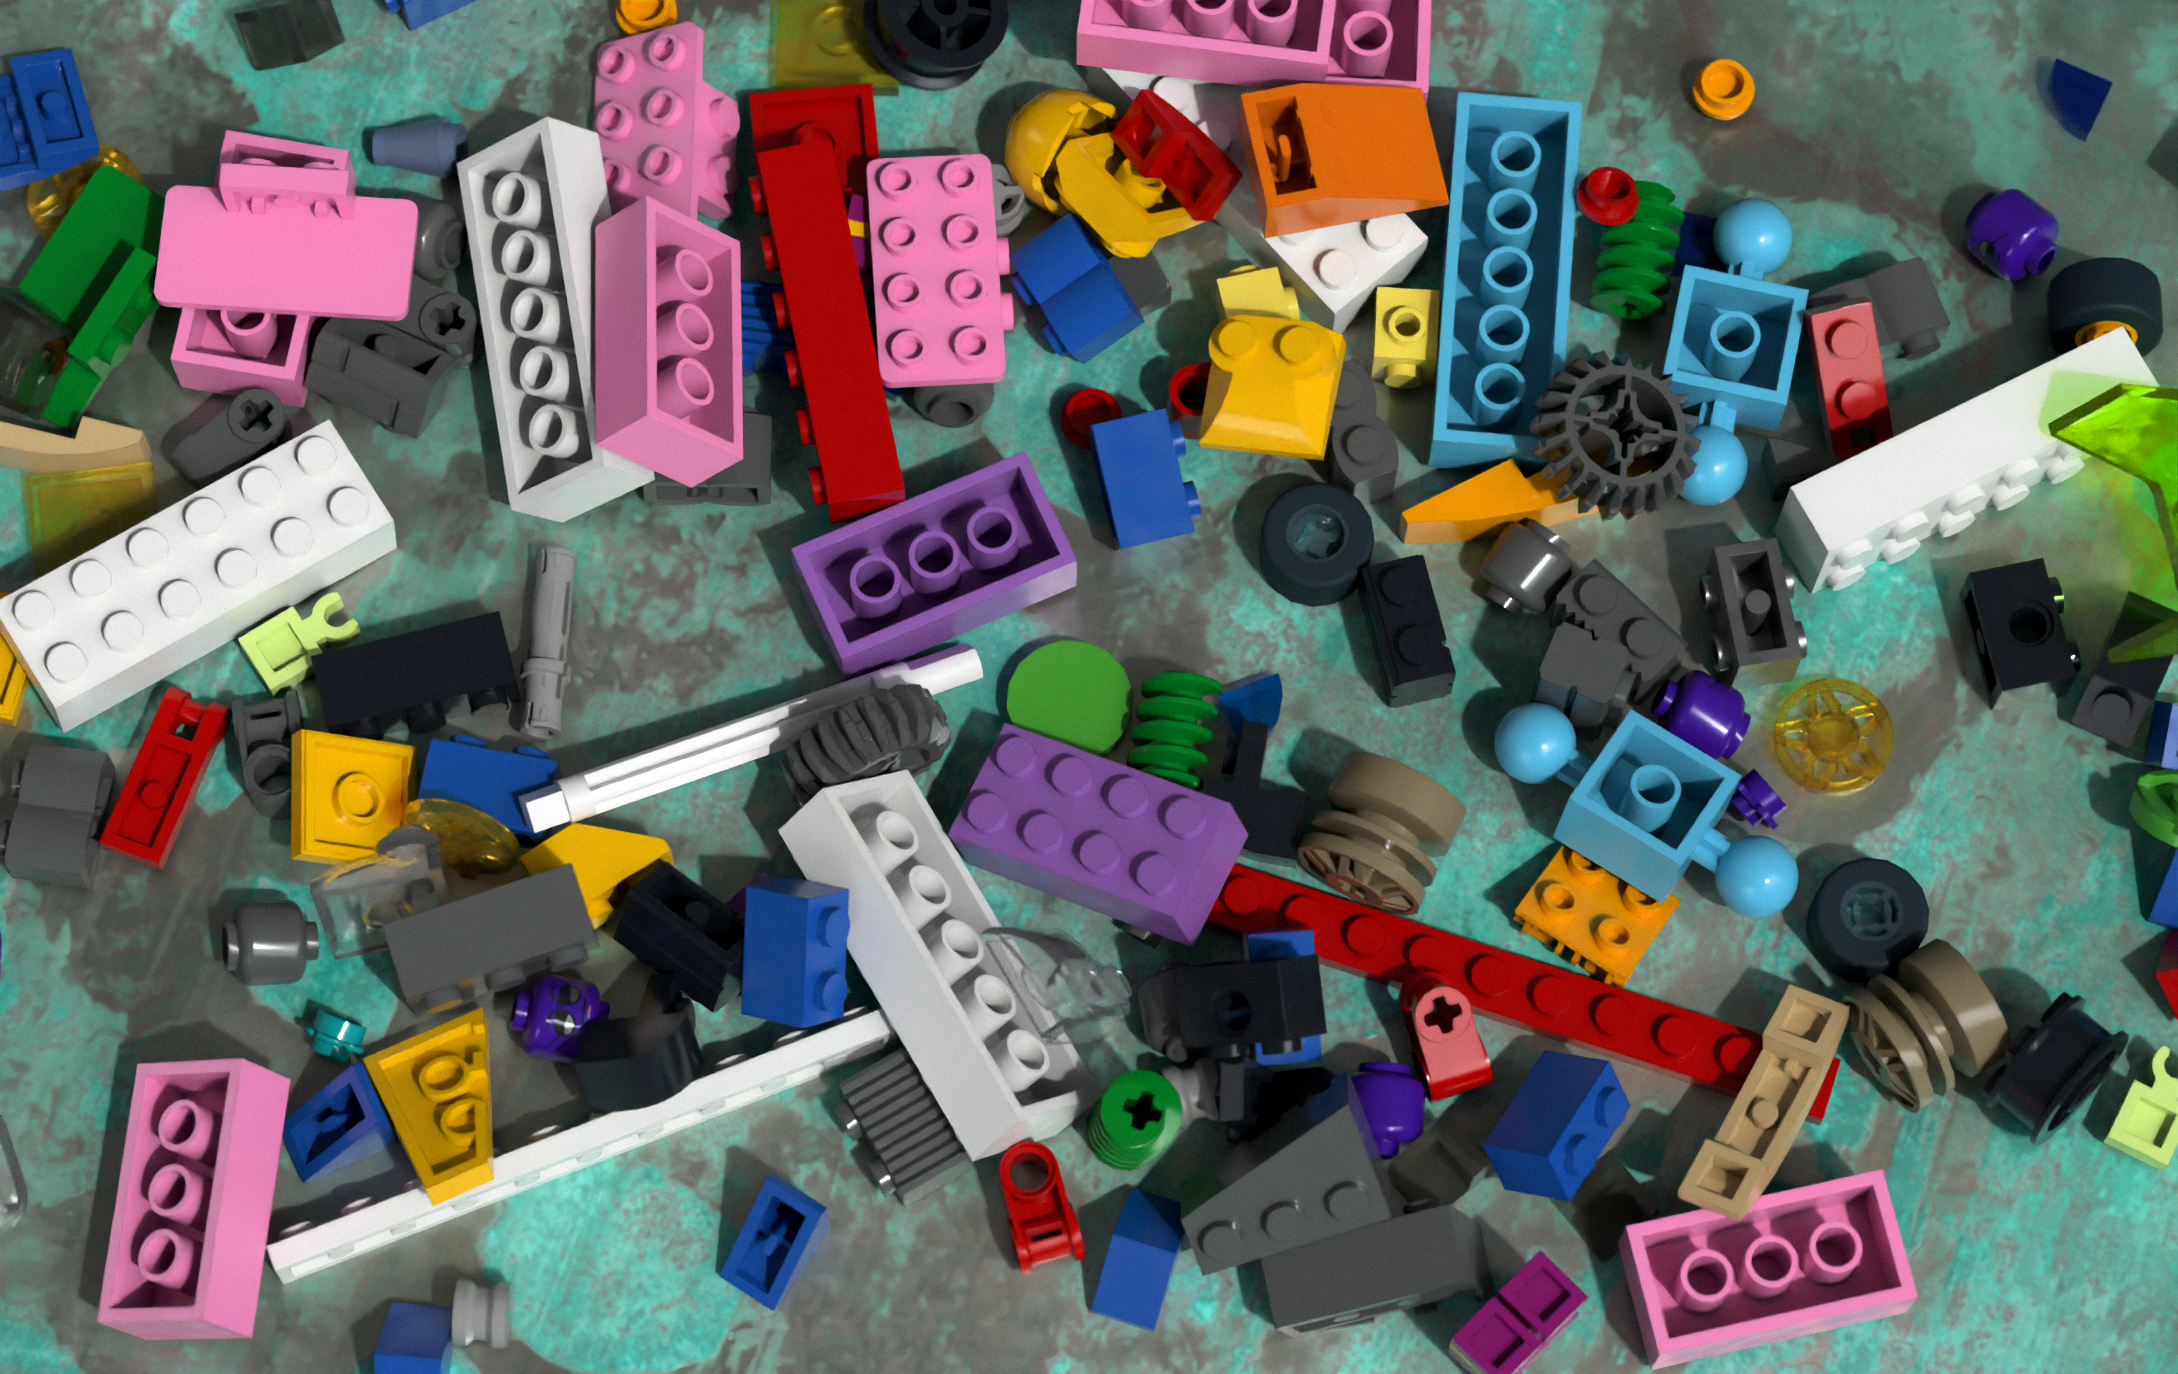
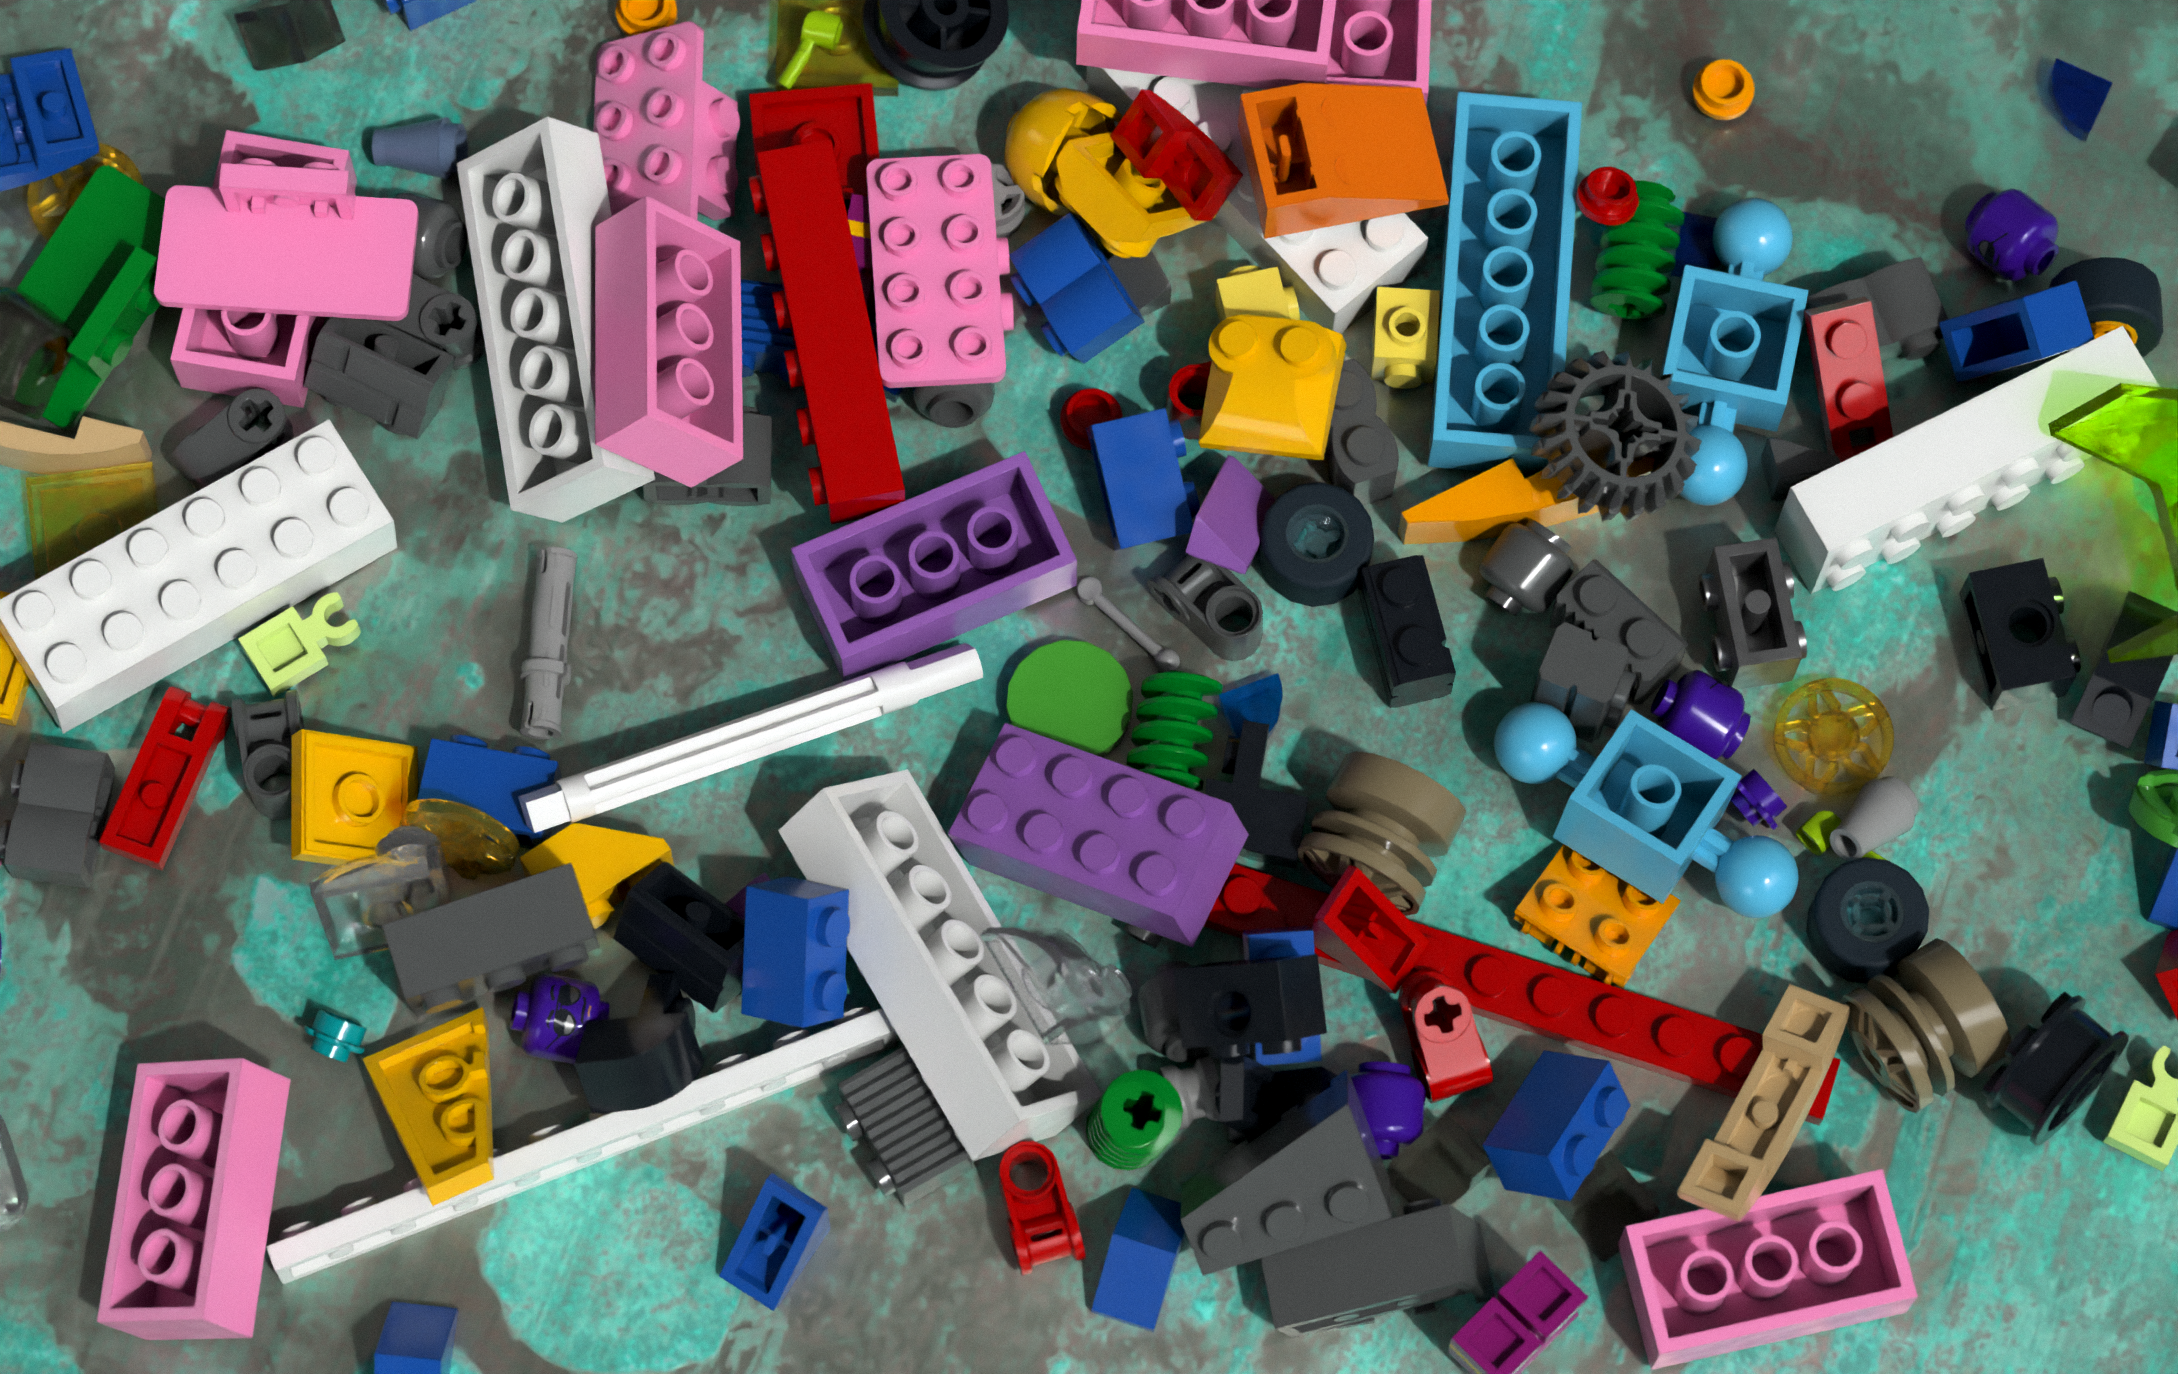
(268, 943): dark grey head -> none
(337, 1126): blue slope -> none
(418, 679): black brick -> none
(482, 1313): light grey wheel -> none
(818, 30): none -> lime hand
(866, 740): dark grey gear -> none
(1091, 593): none -> light grey hinge
(1202, 596): none -> dark grey piece
(1230, 519): none -> medium lavender slope
(1367, 932): none -> red slope
(1816, 833): none -> lime hand
(1877, 815): none -> light grey cone
(2017, 331): none -> blue brick

